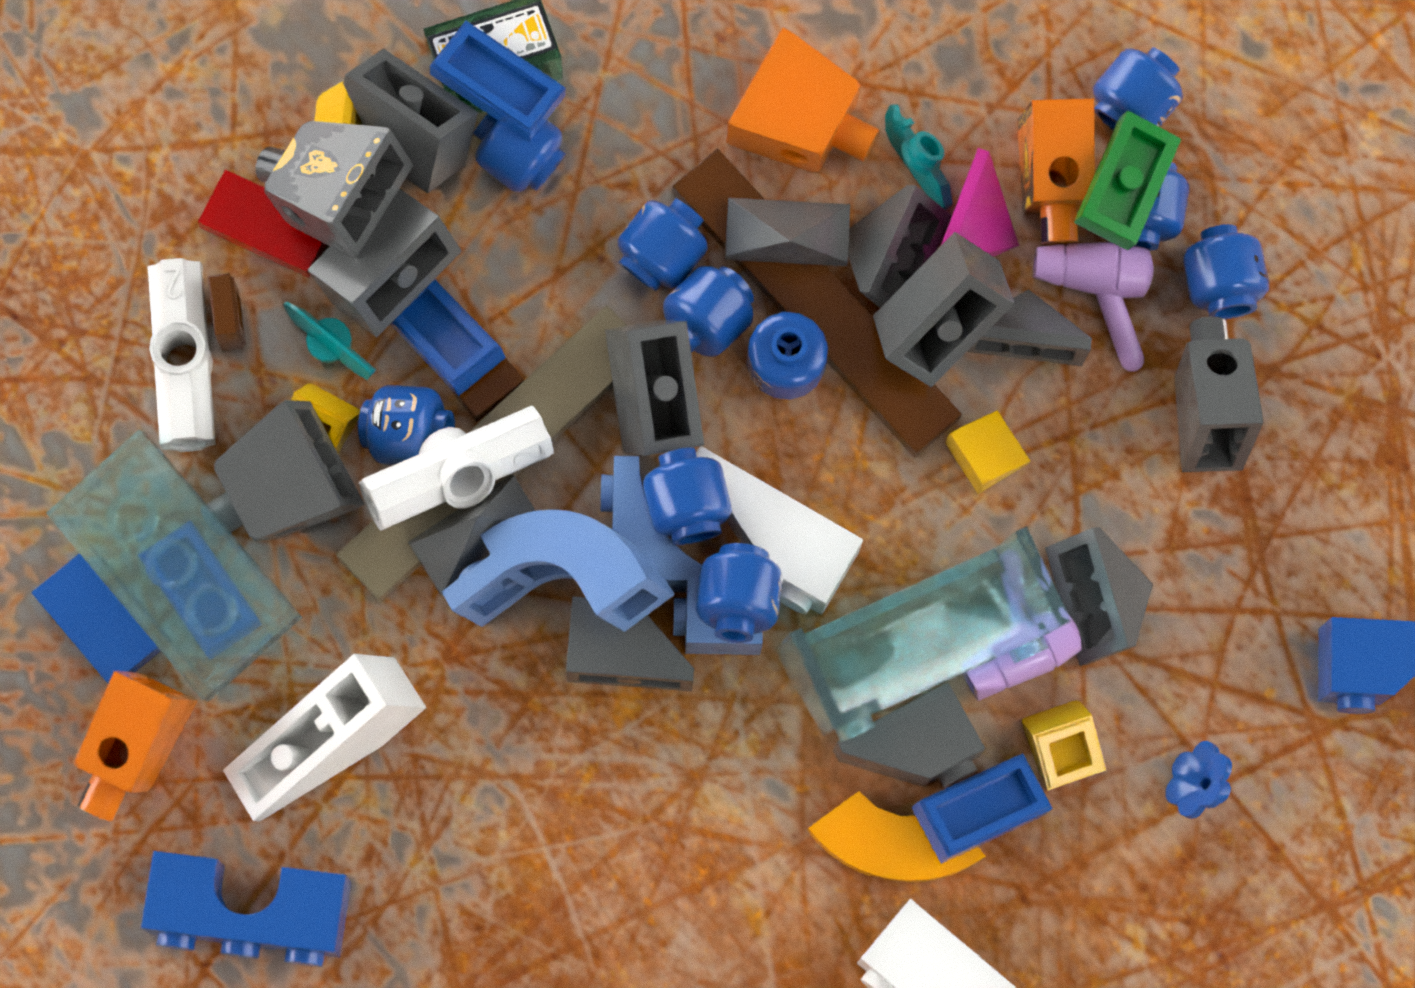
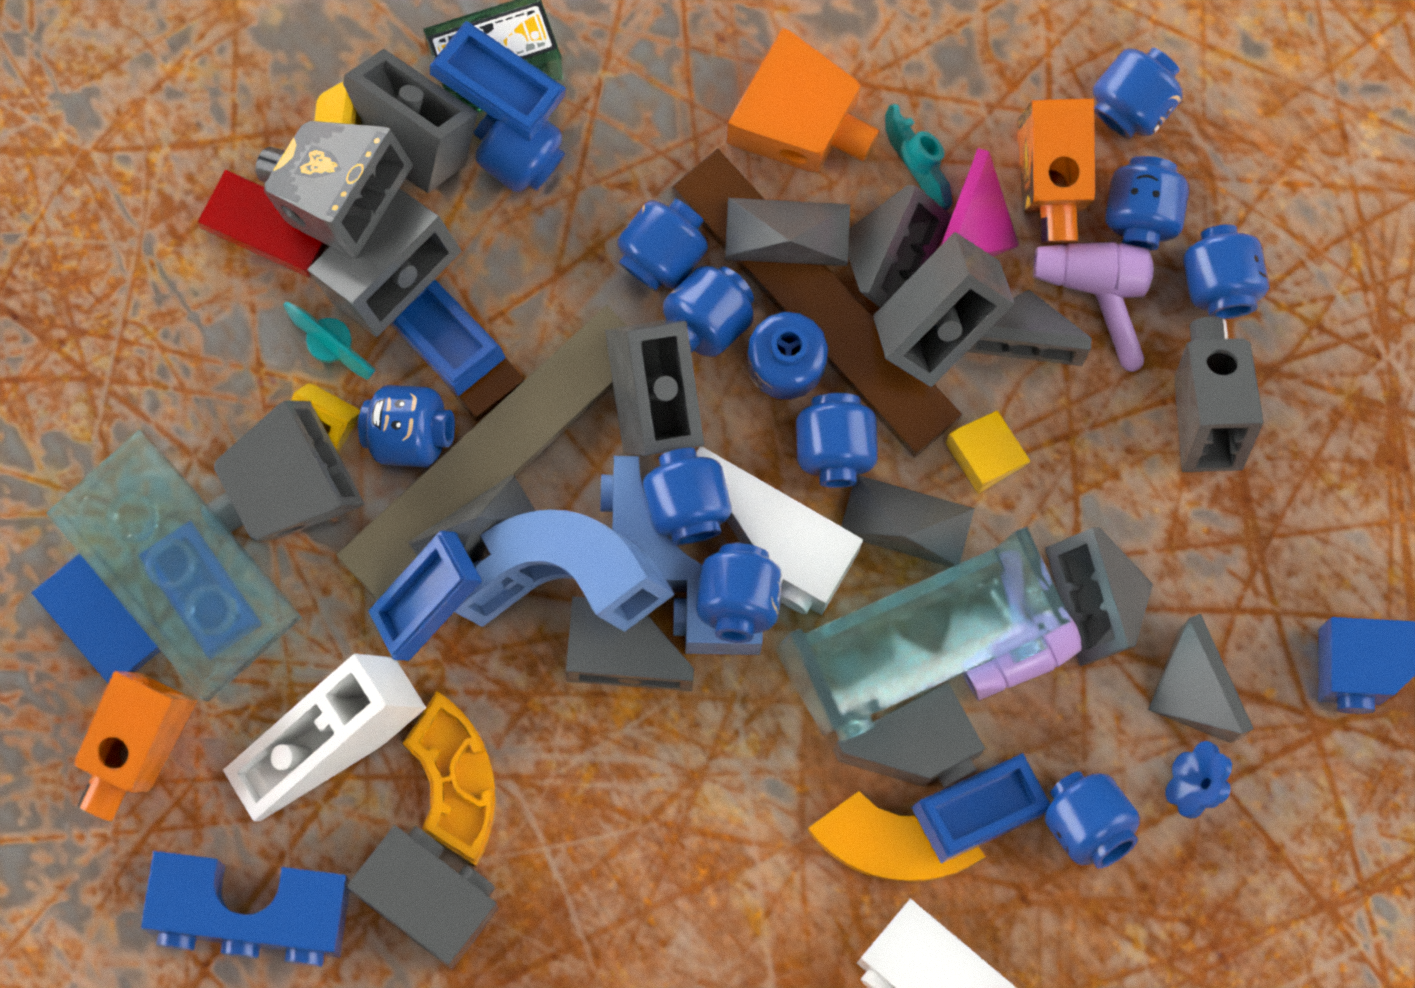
(182, 390): white piece -> none
(227, 312): reddish brown tile -> none
(424, 595): none -> blue tile
(424, 894): none -> dark grey brick
(456, 467): white piece -> none
(458, 778): none -> light orange tile
(836, 439): none -> blue head
(907, 521): none -> dark grey slope
(1064, 744): yellow slope -> none
(1092, 819): none -> blue head
(1127, 180): green plate -> none
(1198, 687): none -> slope

